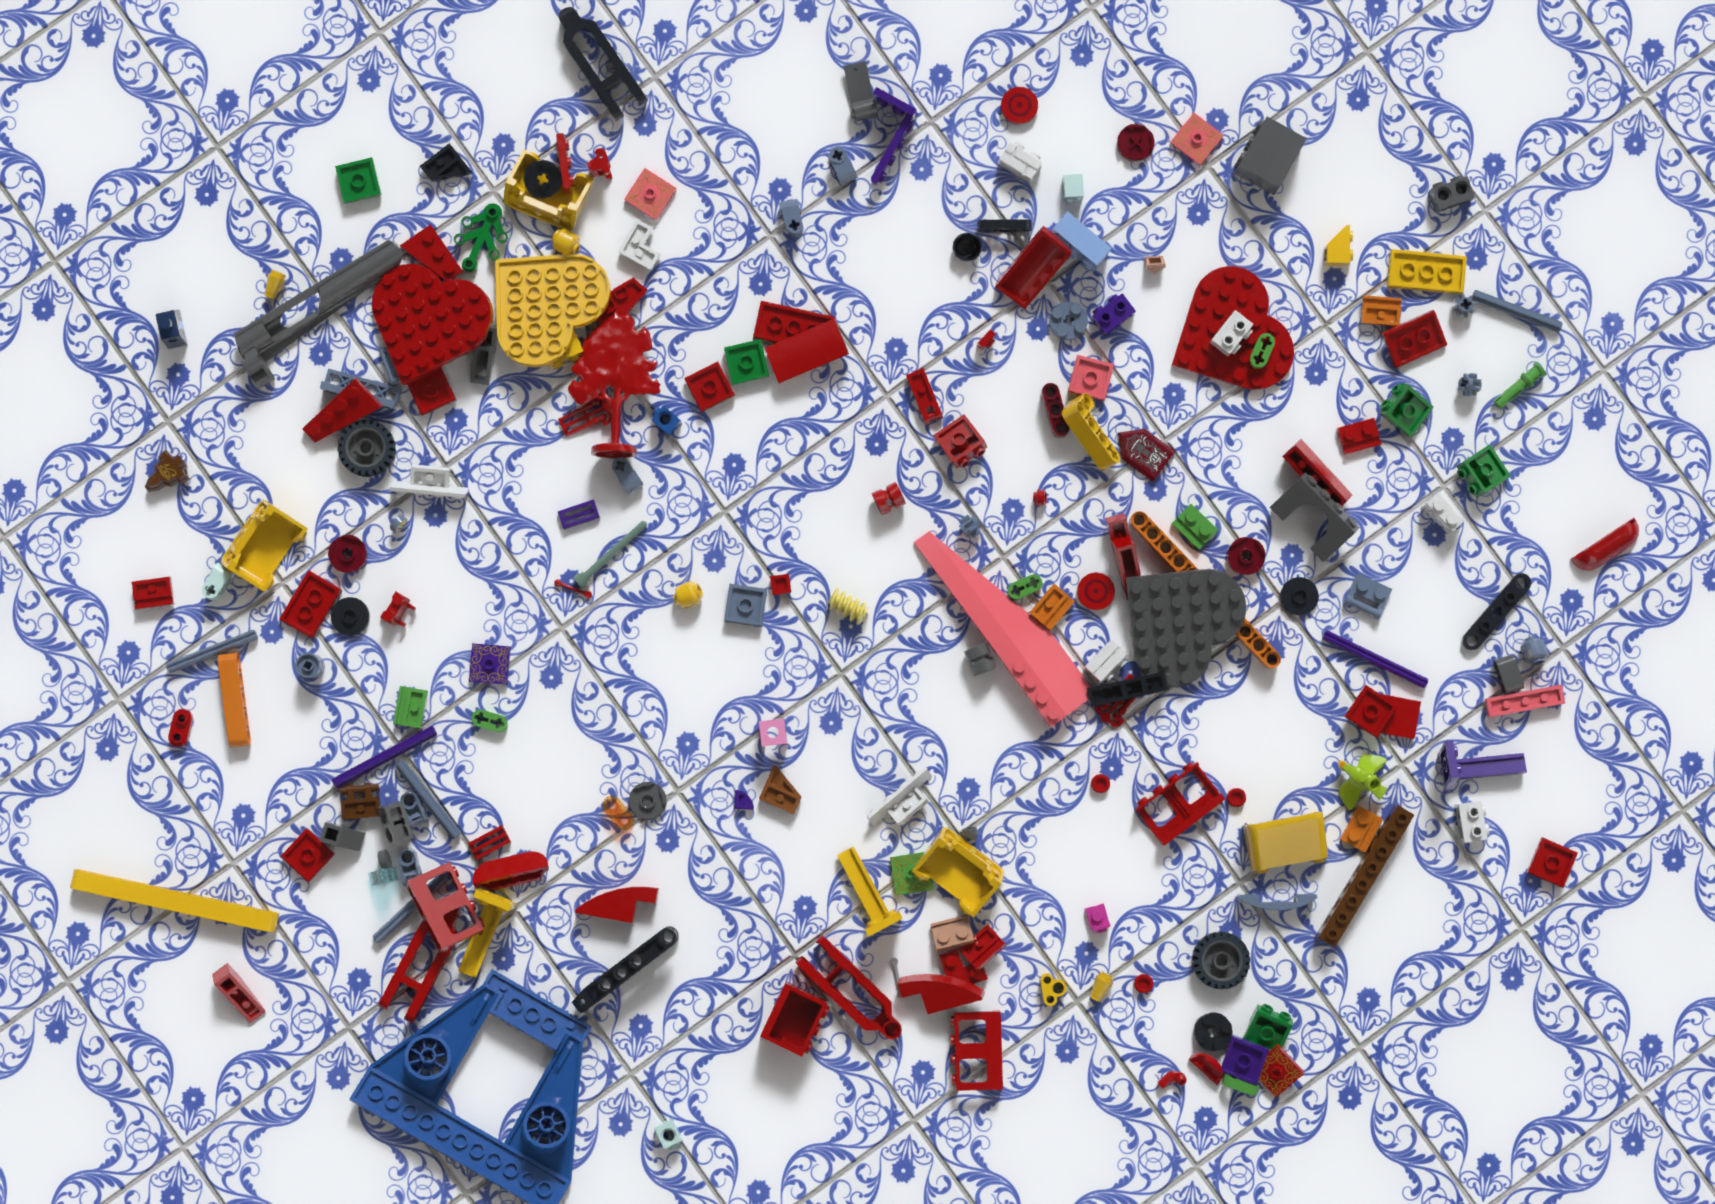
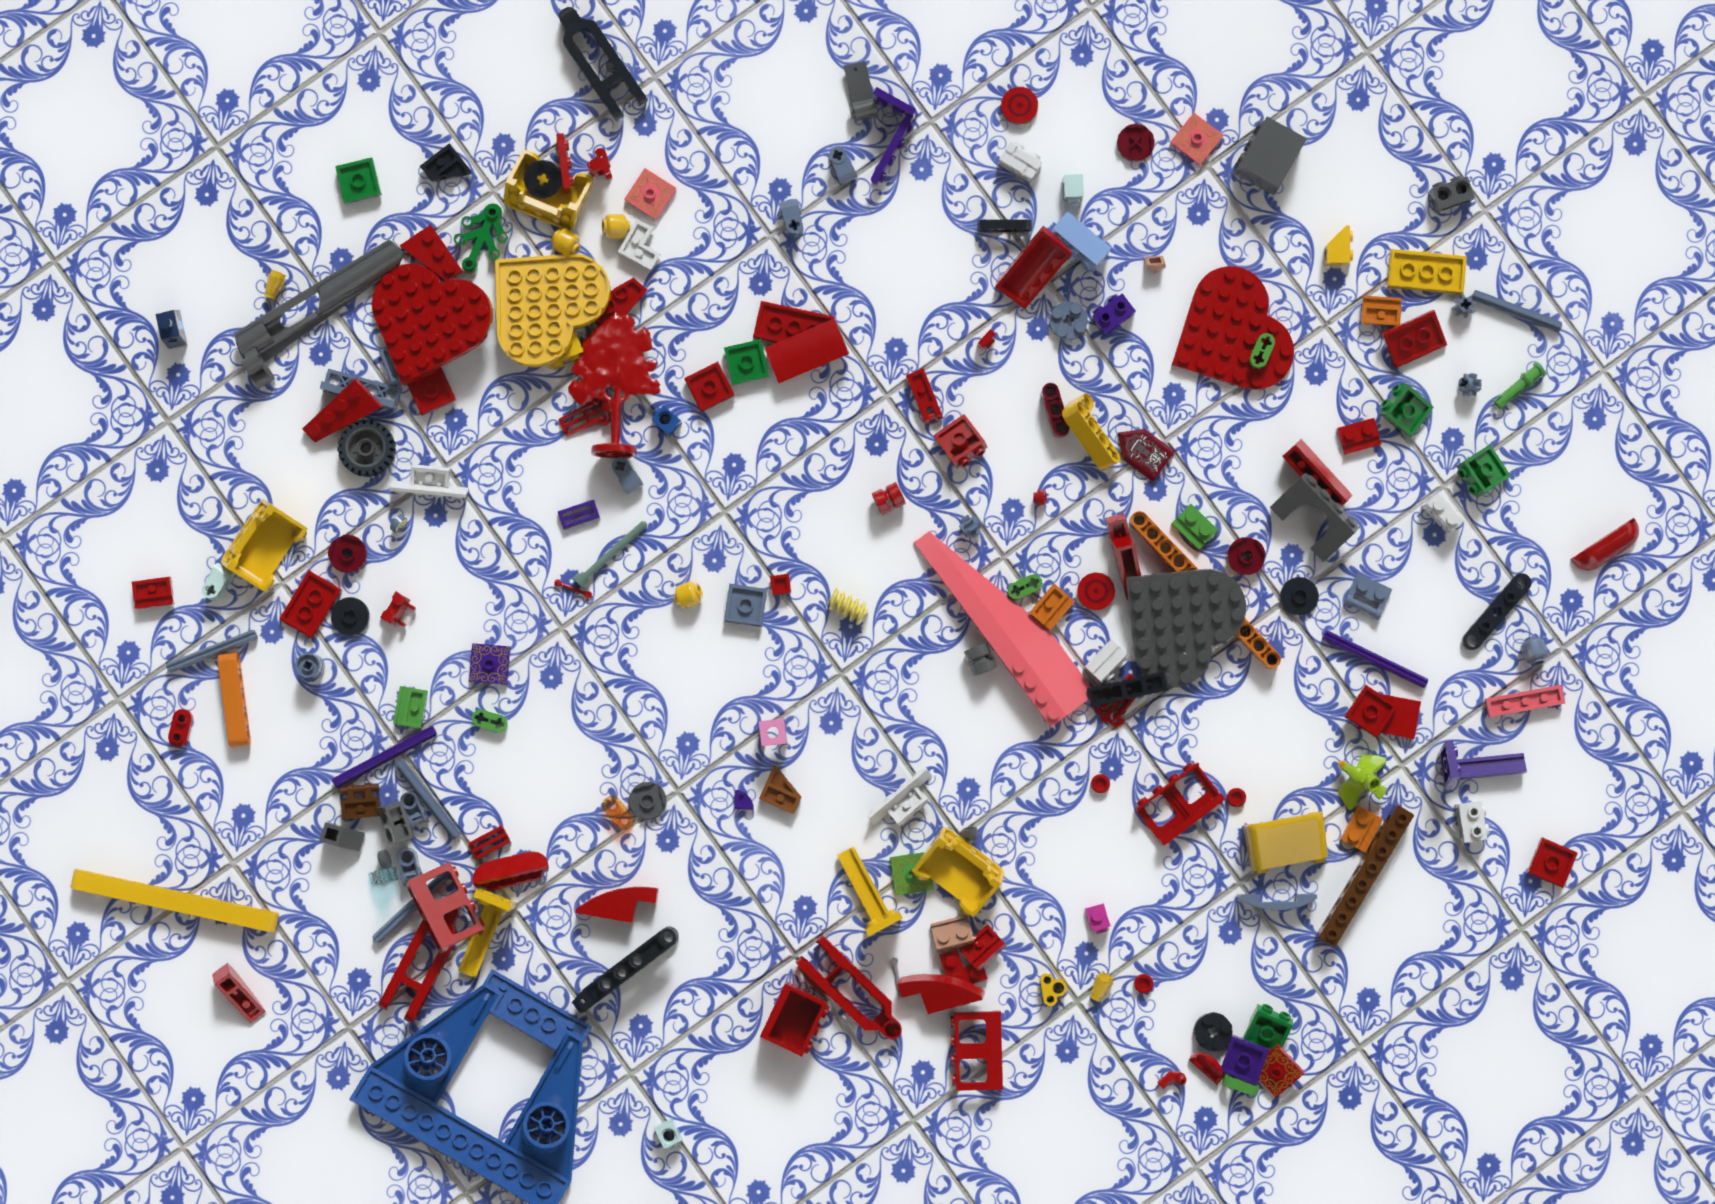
(167, 472): reddish brown rock -> none
(307, 855): red plate -> none
(484, 358): dark grey slope -> none
(615, 226): none -> yellow head
(967, 246): black hair -> none
(1090, 377): coral plate -> none
(1231, 334): white brick -> none
(1236, 962): wheel -> none
(1508, 674): dark grey beam -> none

